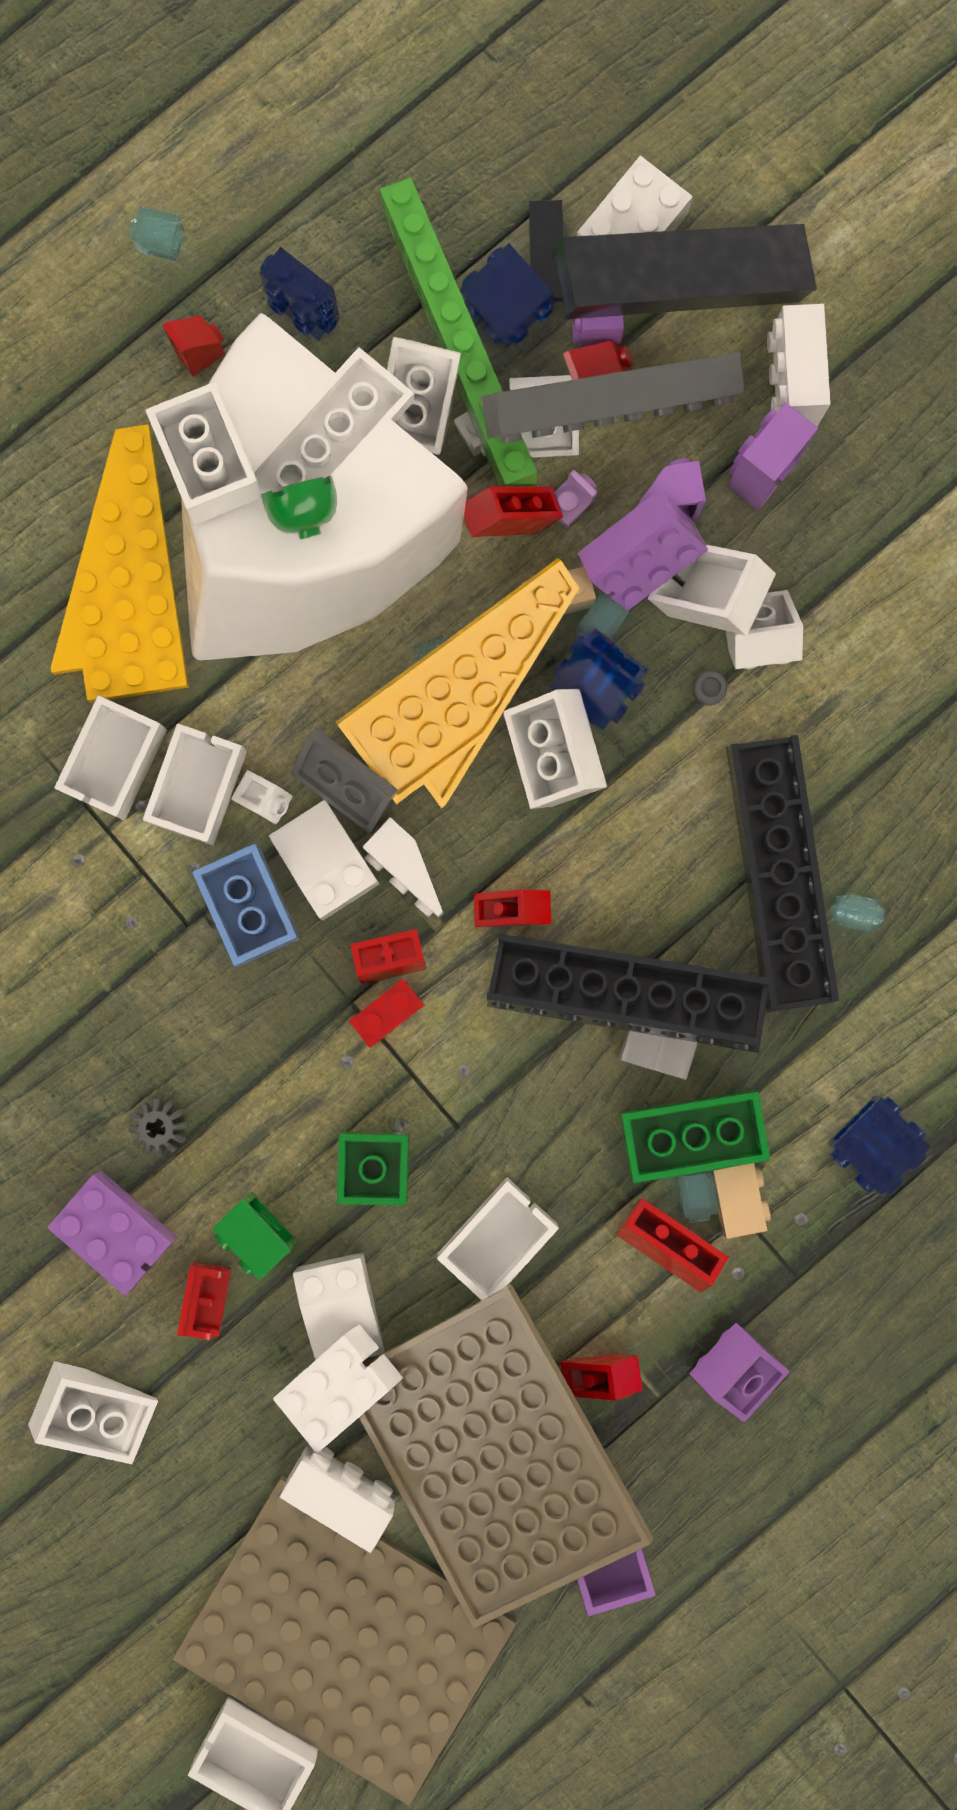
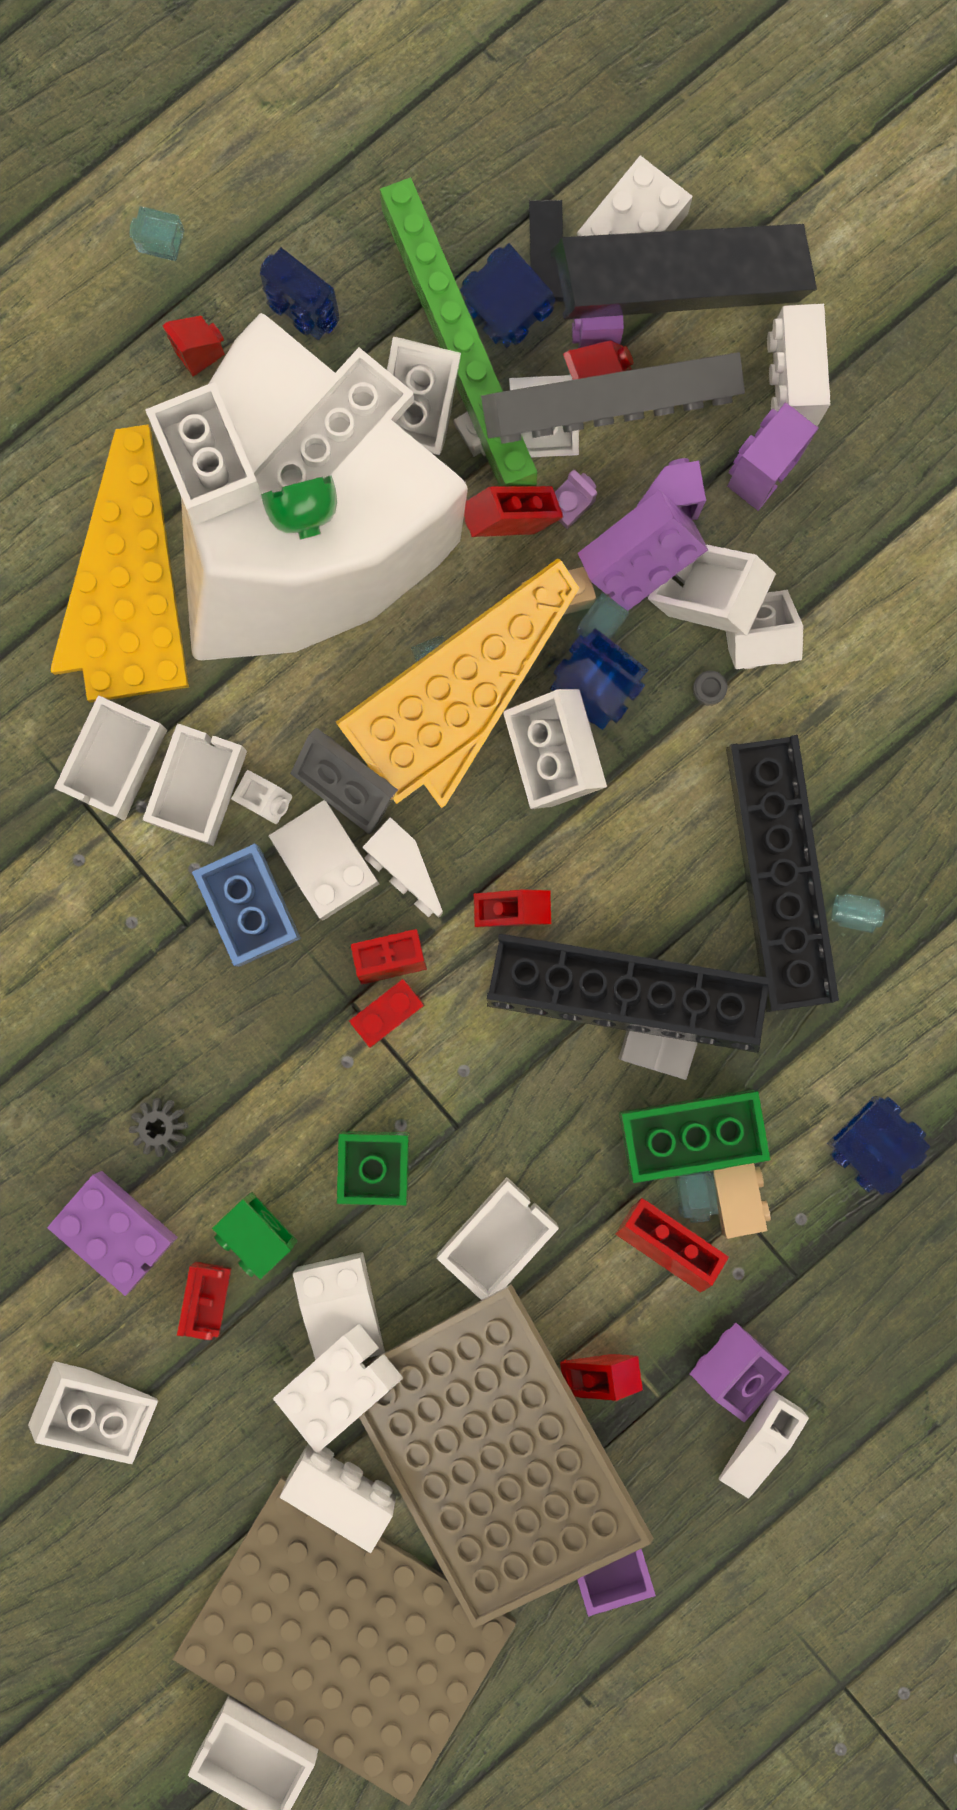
(764, 1444): none -> white slope

